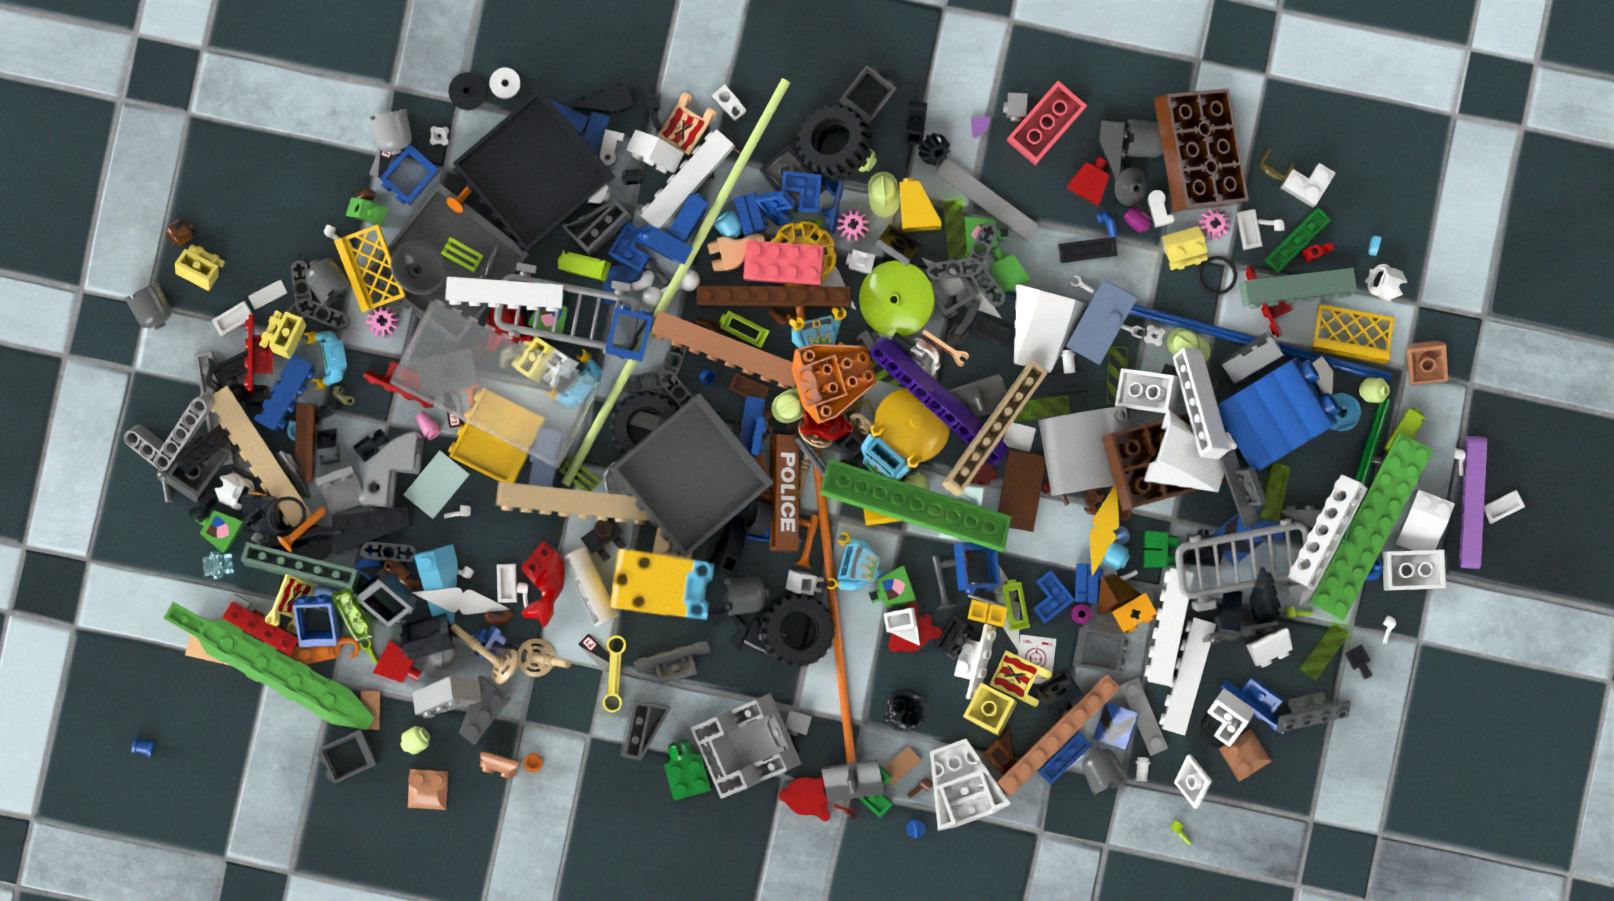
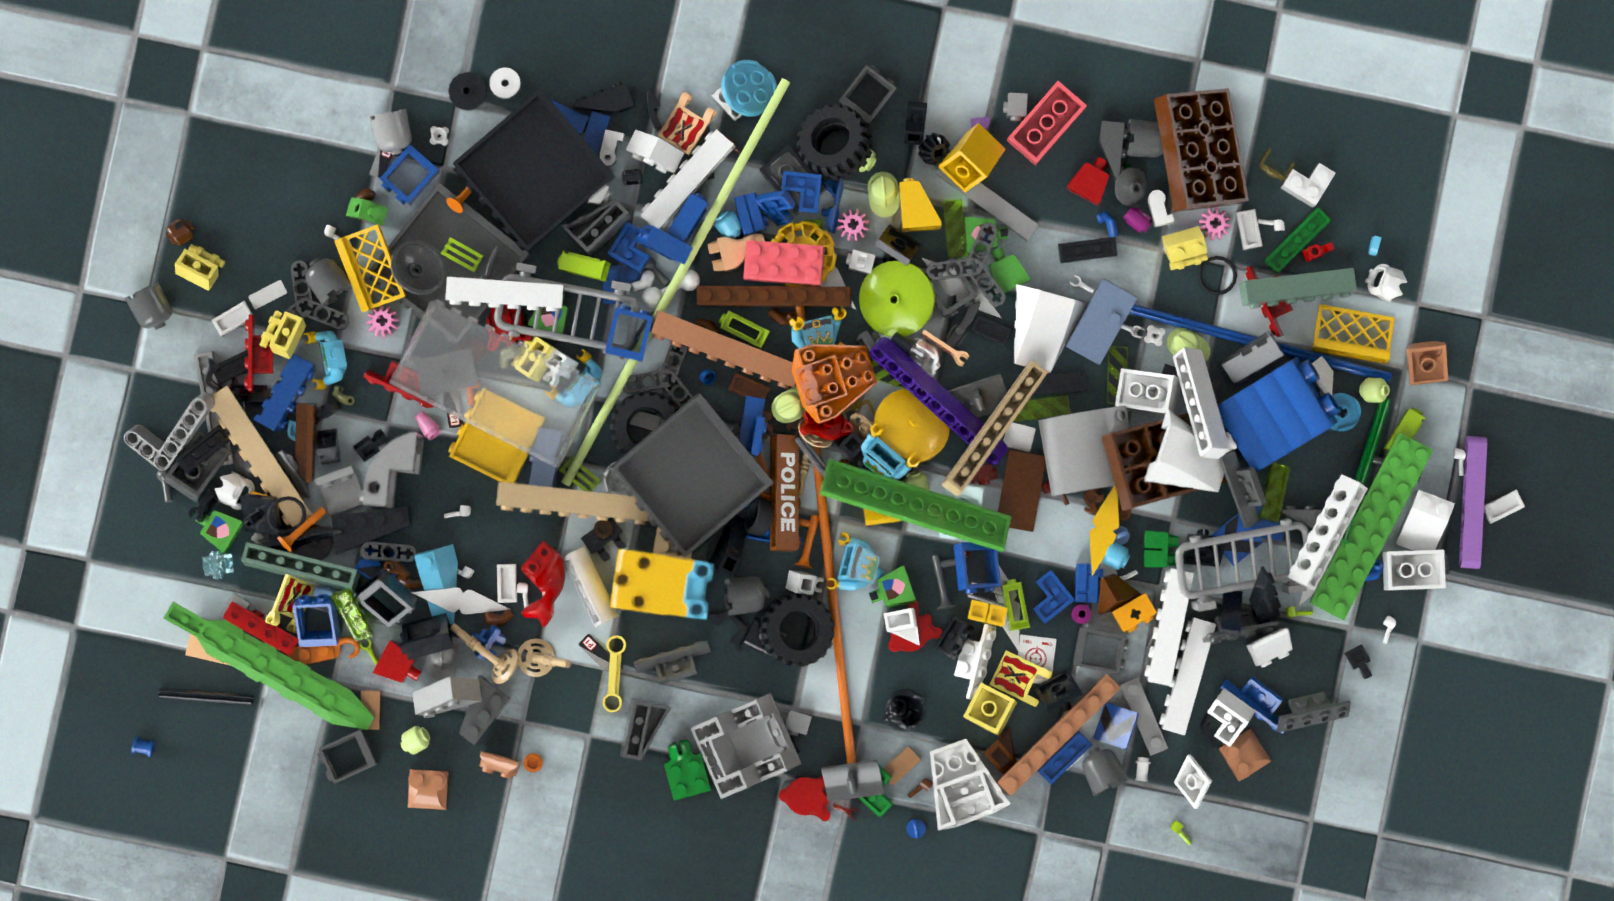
(204, 696): none -> black axle
(436, 484): light aqua tile -> none
(748, 87): none -> medium azure tile
(972, 158): none -> yellow slope
(1068, 361): white pin -> none
(1324, 651): clear neon green tile -> none

